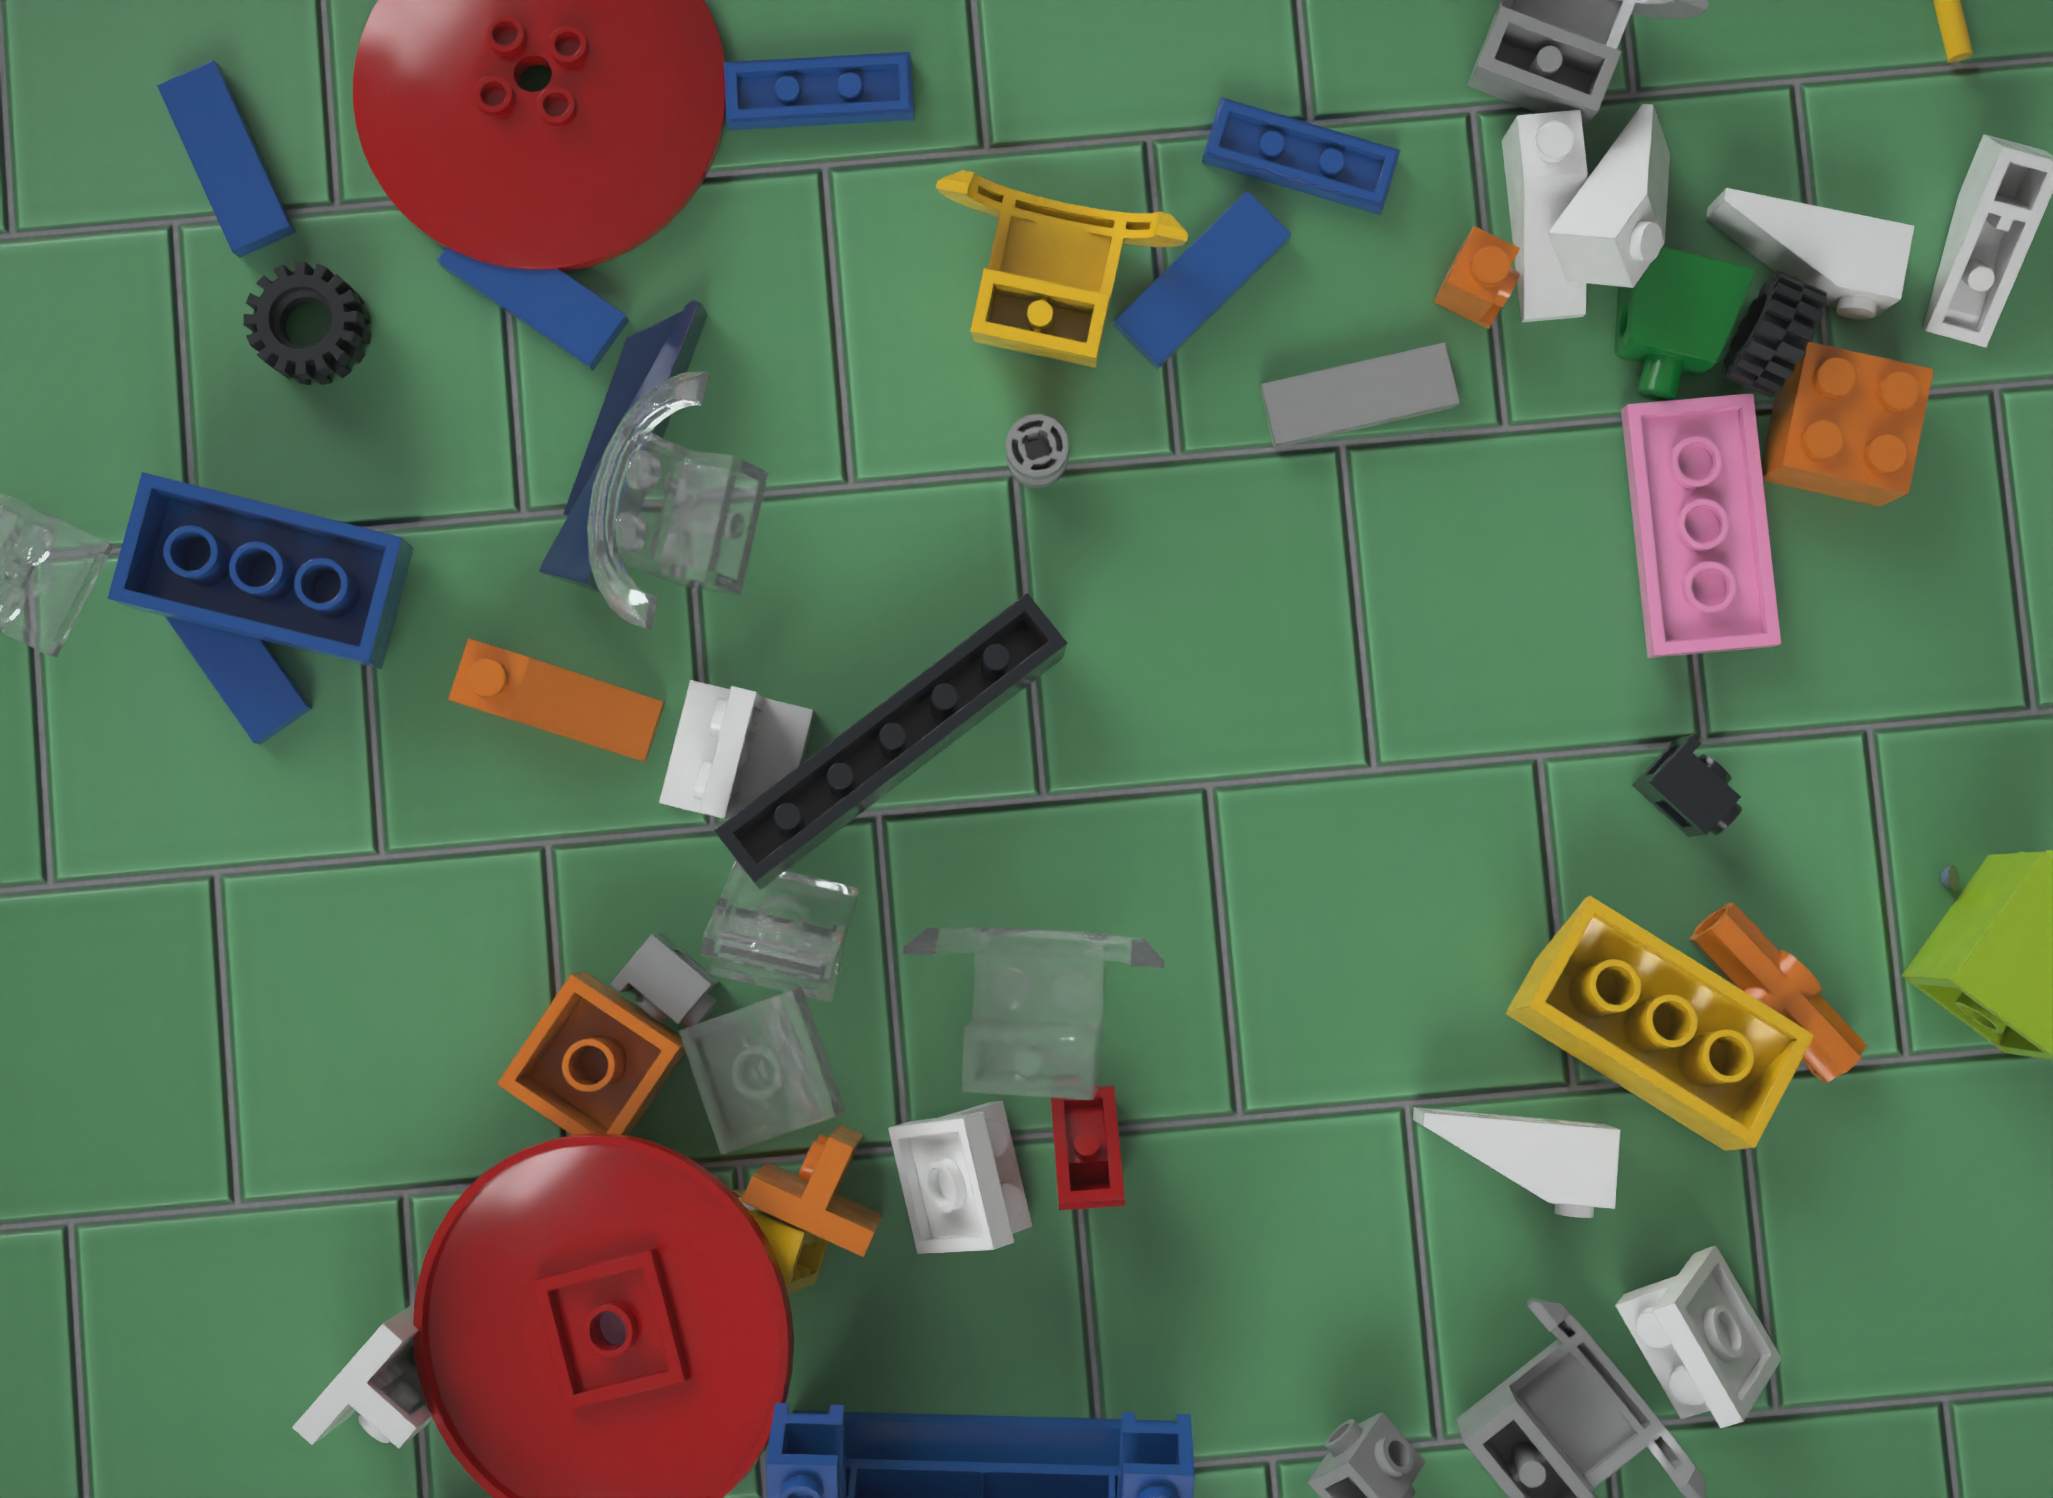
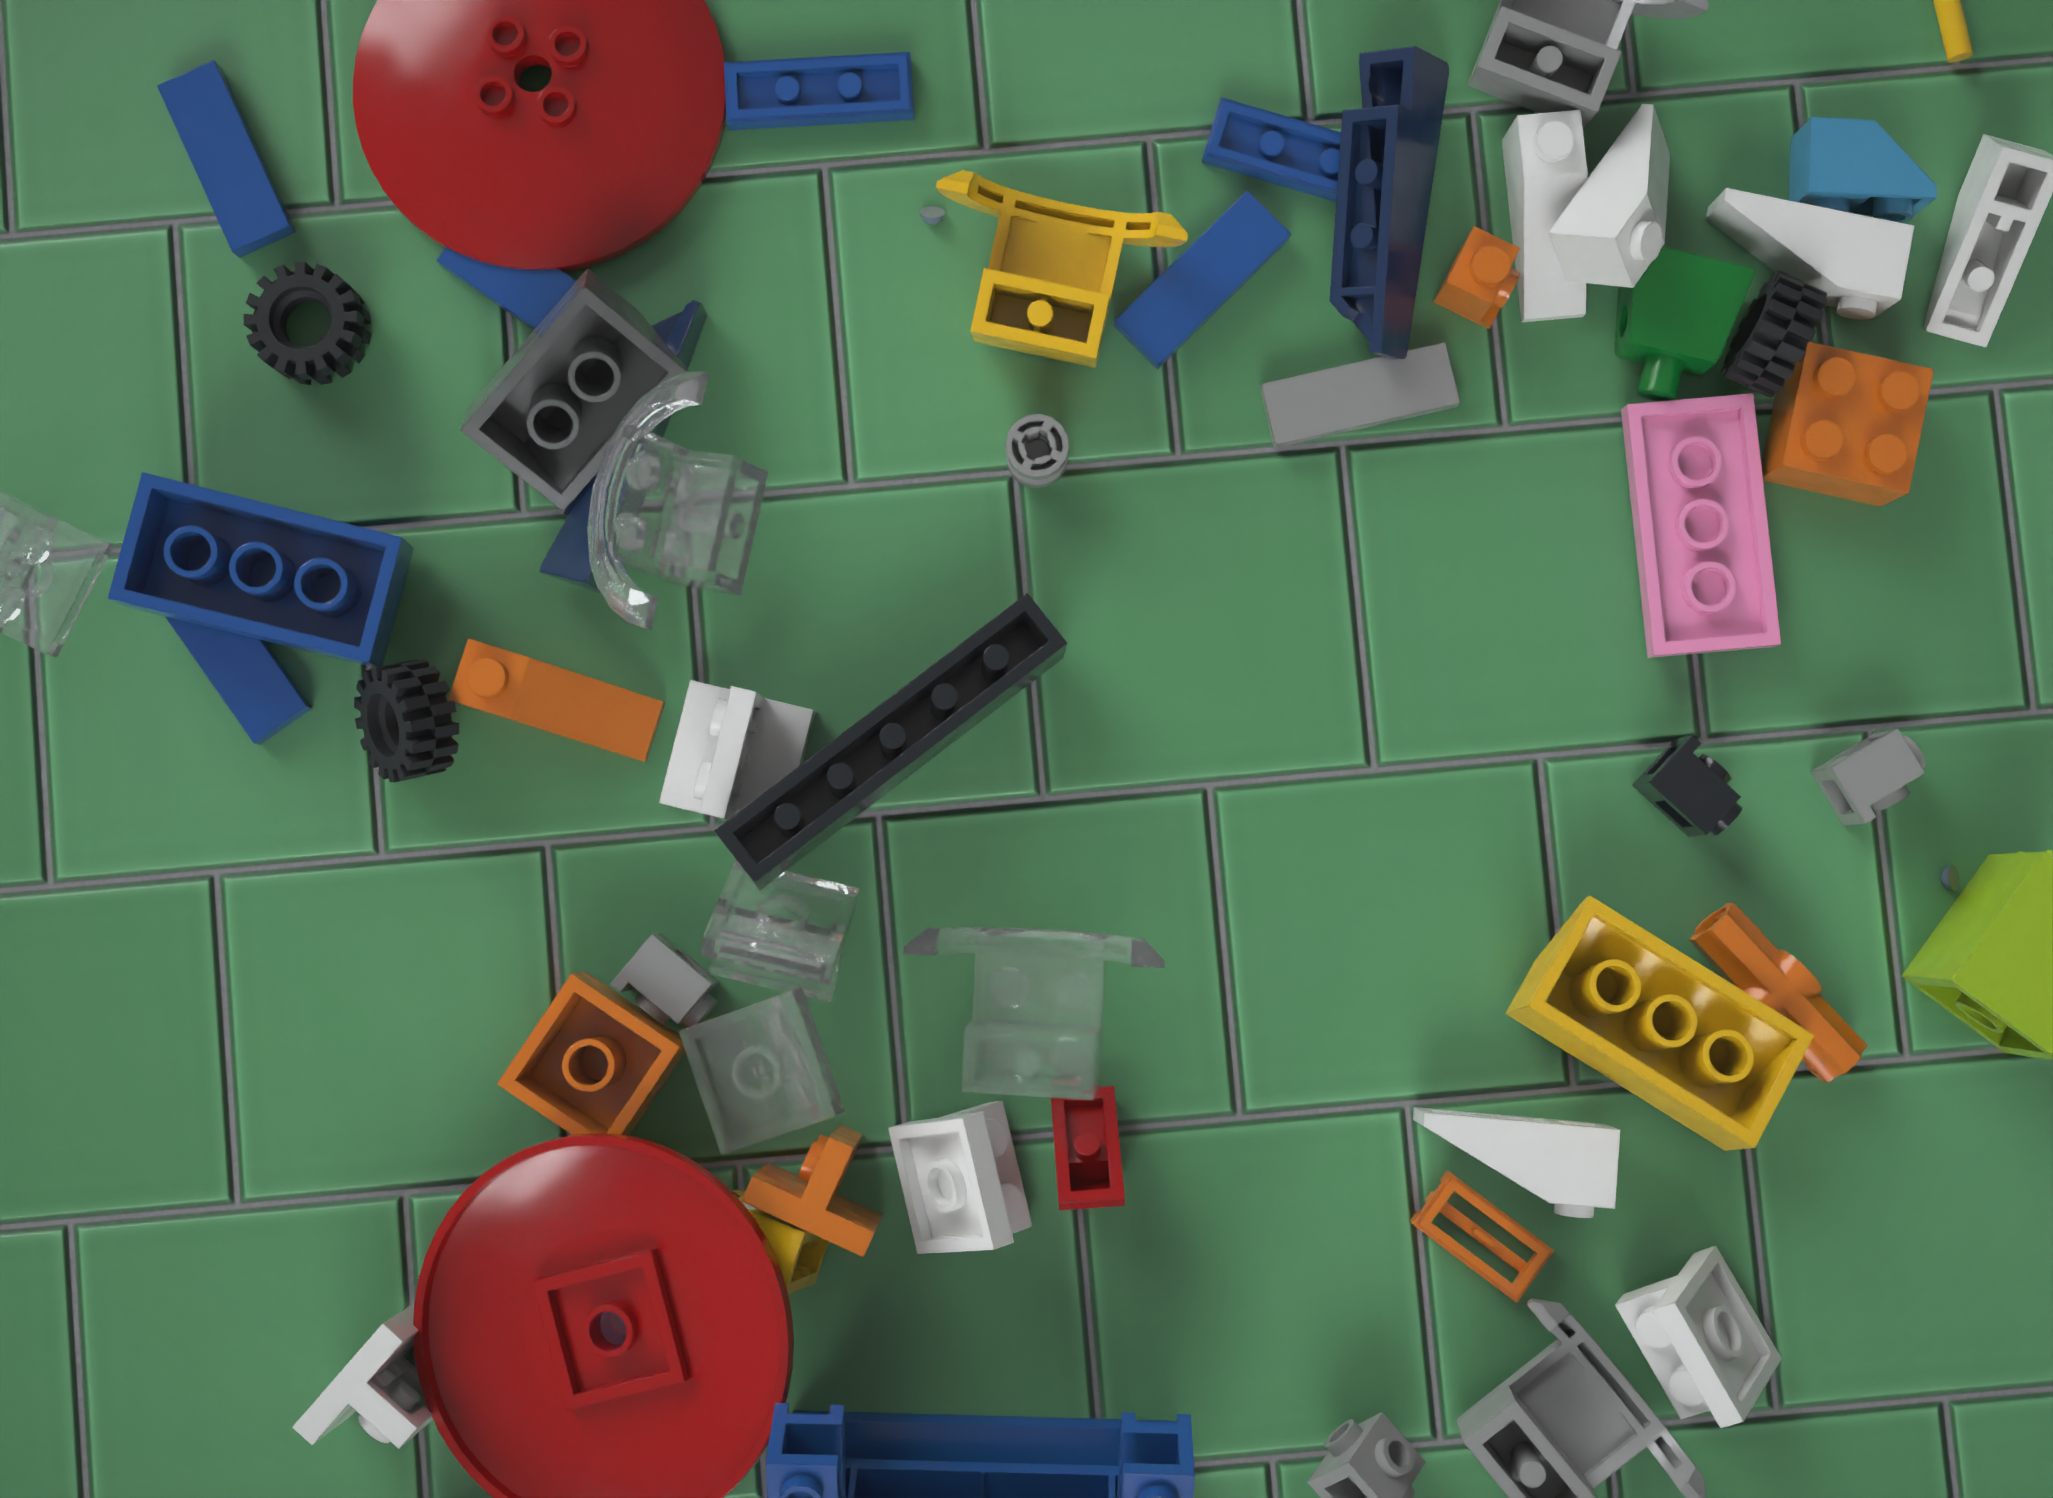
(406, 720): none -> black tyre
(569, 389): none -> dark grey slope
(932, 214): none -> light grey piece
(1386, 193): none -> dark blue wedge
(1437, 1202): none -> orange tile
(1856, 170): none -> dark azure slope
(1870, 775): none -> light grey brick

